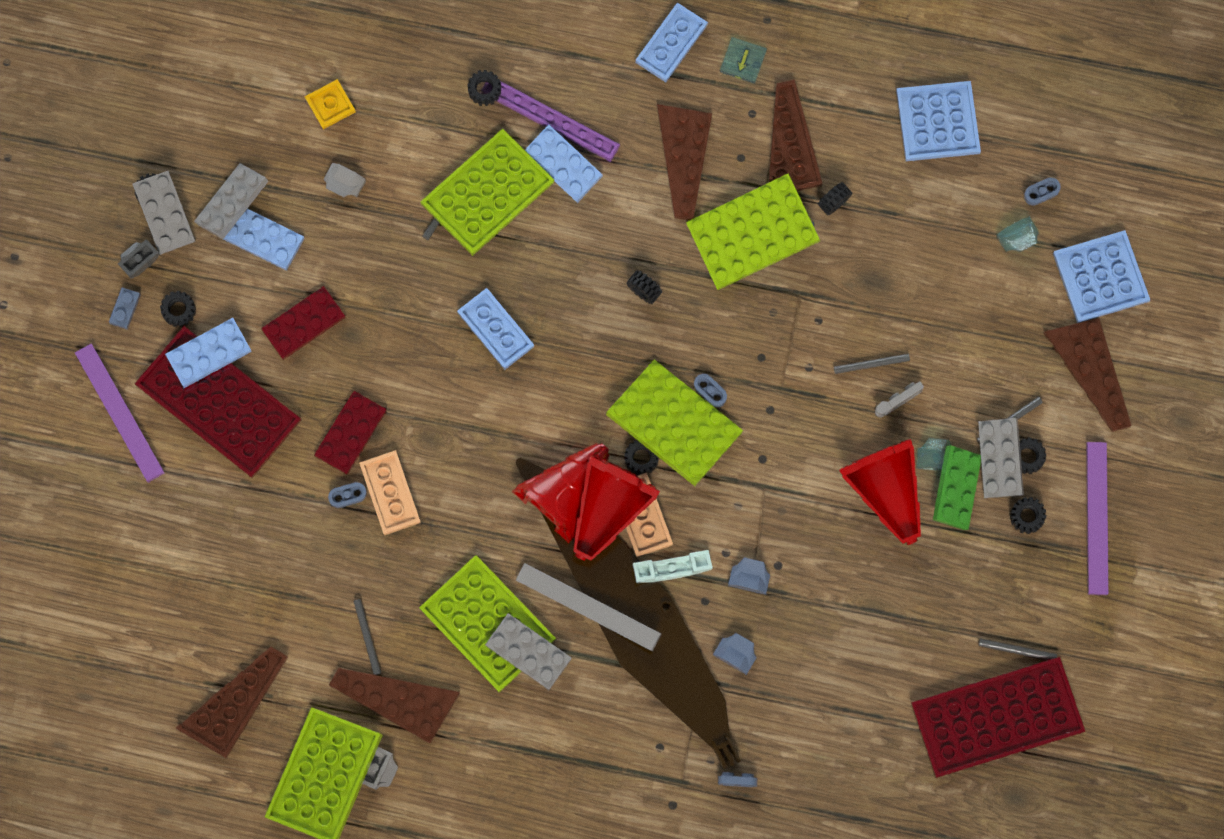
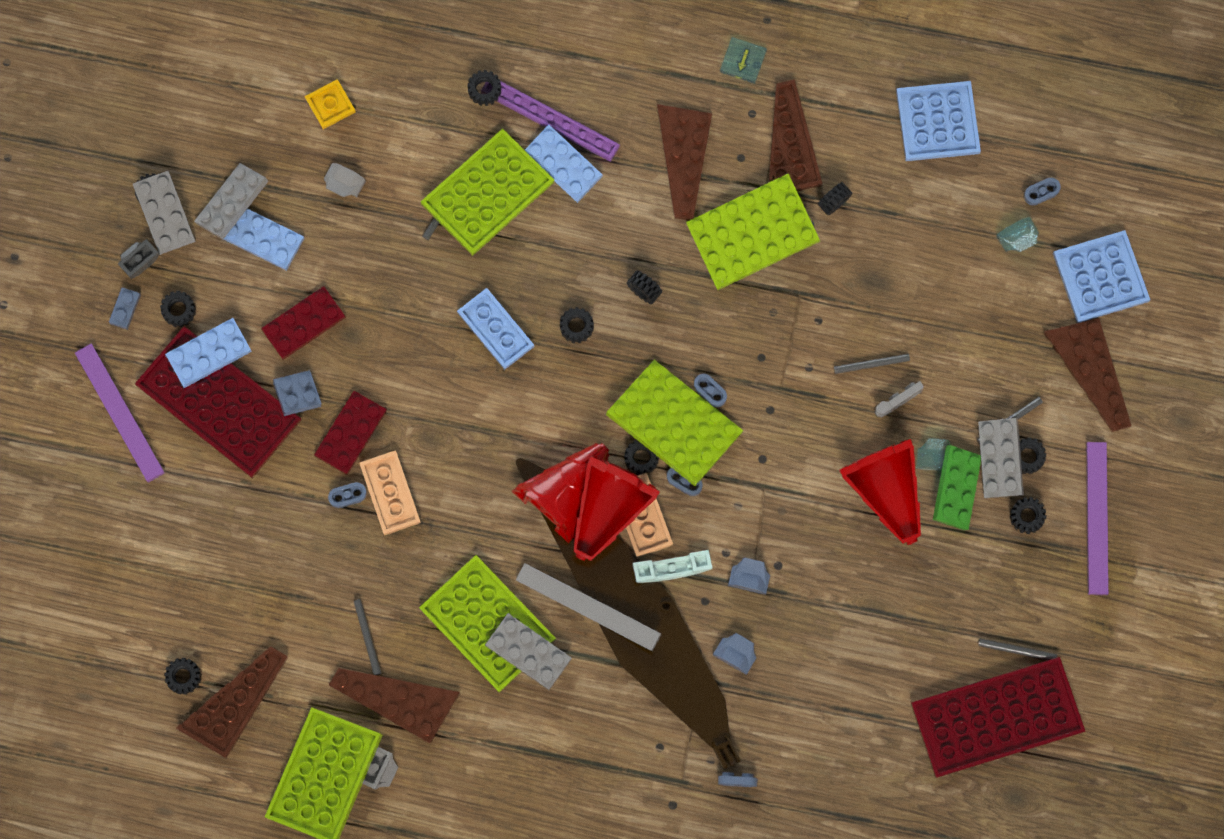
(170, 676): none -> black tyre
(297, 393): none -> sand blue plate
(572, 314): none -> black tyre
(671, 42): light blue plate -> none
(682, 484): none -> sand blue plate

